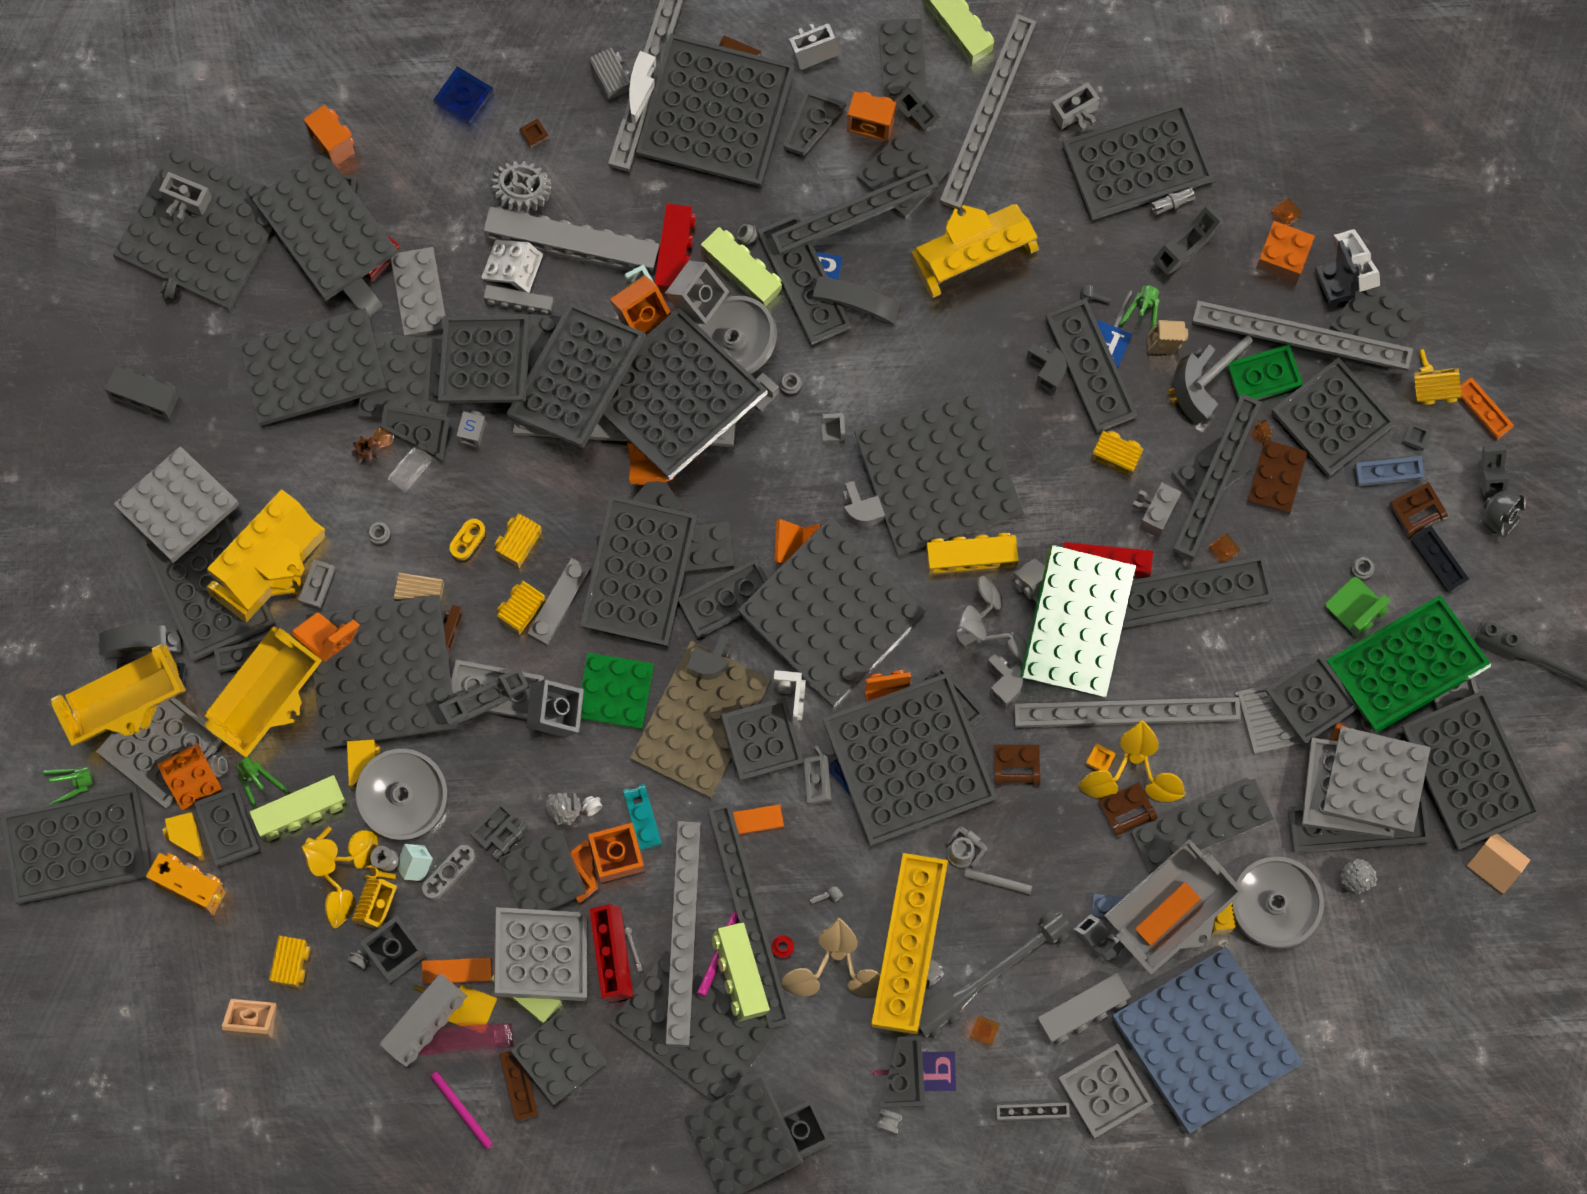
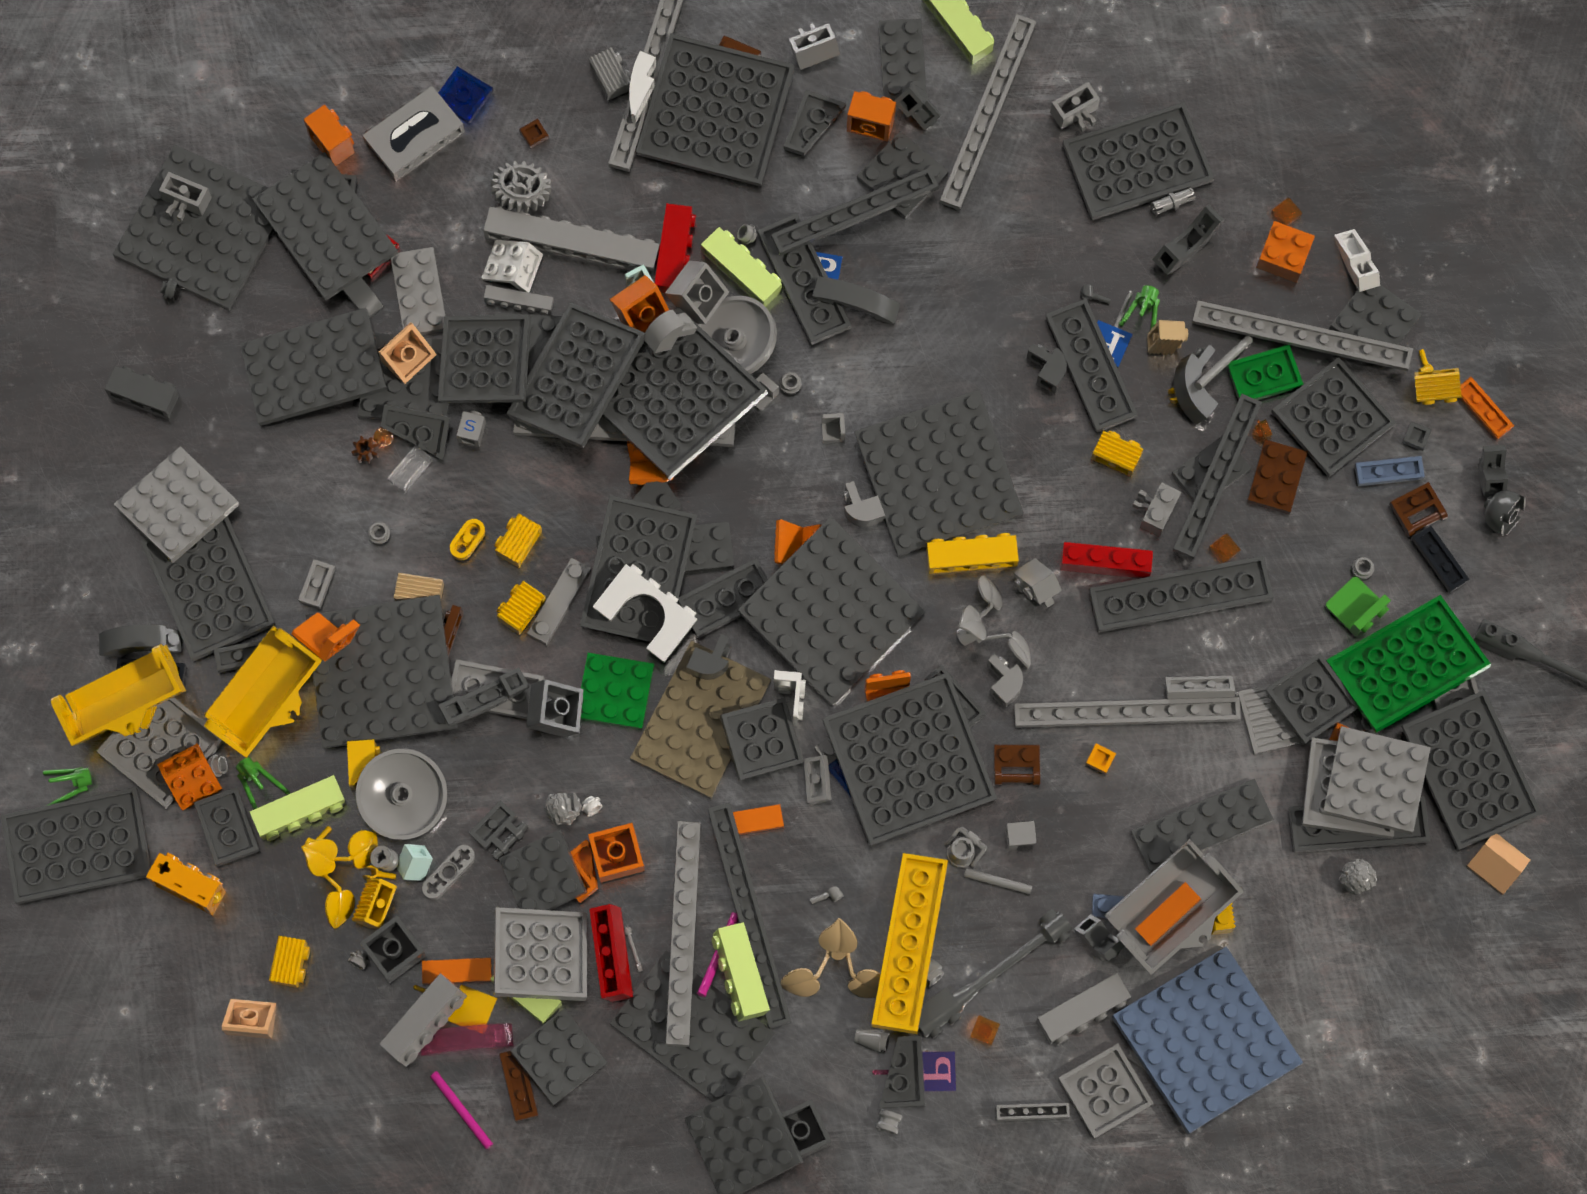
(184, 834): yellow slope -> none
(265, 557): yellow piece -> none
(406, 353): none -> light nougat slope
(413, 132): none -> light grey panel
(631, 584): none -> white arch
(642, 818): teal plate -> none
(666, 329): none -> light grey brick
(782, 953): red plate -> none
(873, 1038): none -> light grey cone
(970, 242): yellow piece -> none
(1020, 834): none -> light grey panel
(1077, 621): plate -> none
(1124, 803): reddish brown plate -> none
(1137, 744): yellow plant -> none
(1199, 687): none -> light grey plate
(1278, 903): light grey dish -> none
(1339, 276): black bracket -> none

